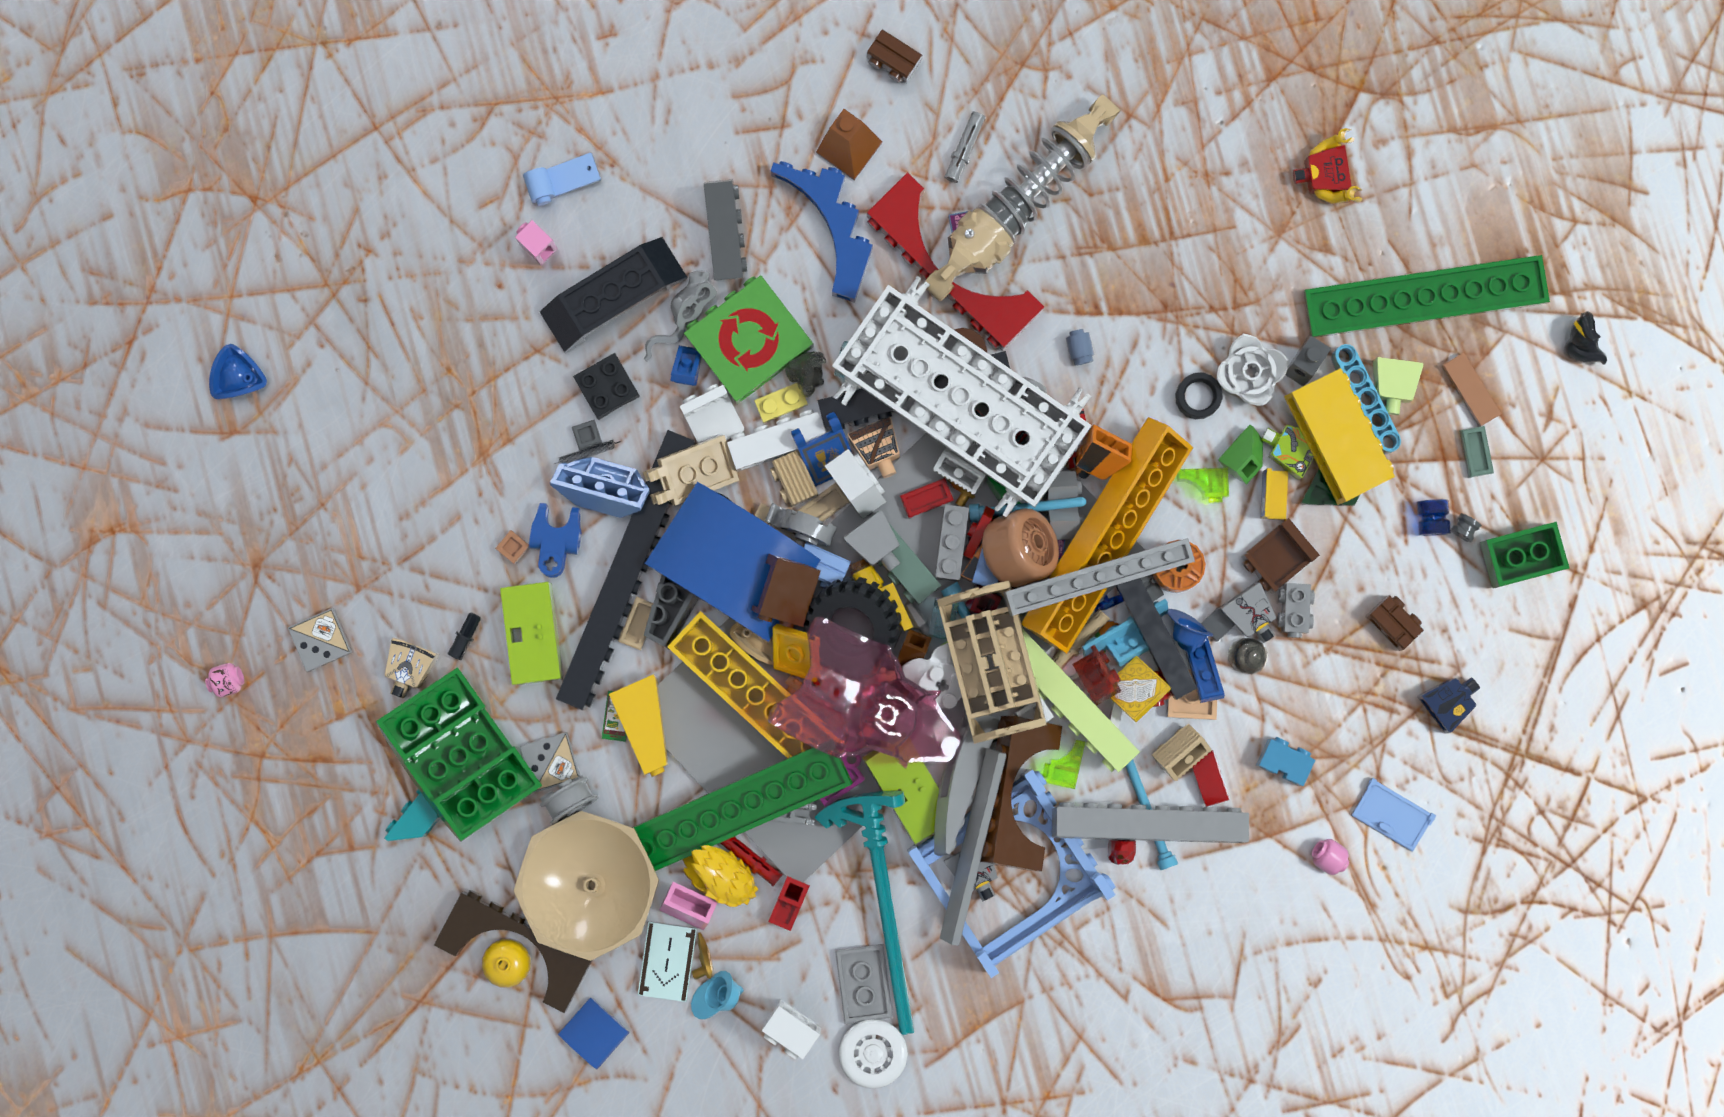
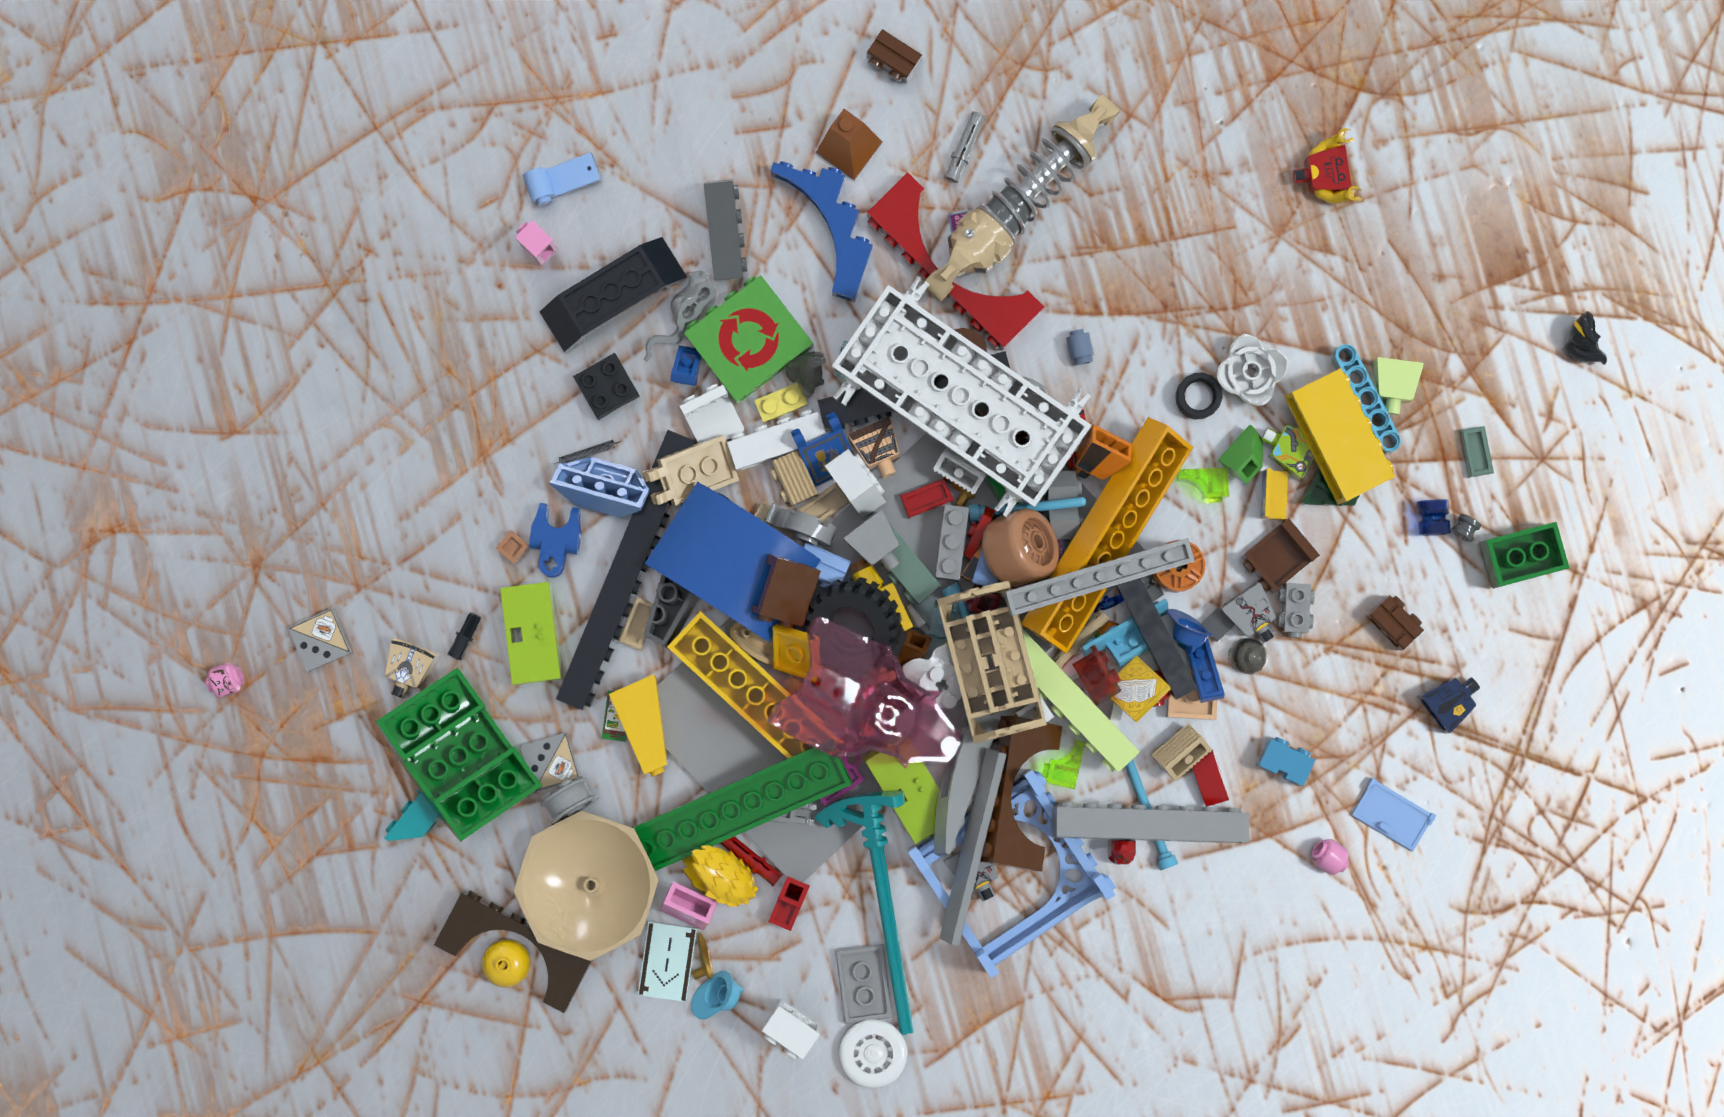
(234, 374): blue hat -> none
(586, 434): dark grey tile -> none
(593, 1033): blue slope -> none
(1307, 360): dark grey torso -> none
(1426, 296): green plate -> none
(1471, 389): nougat tile -> none

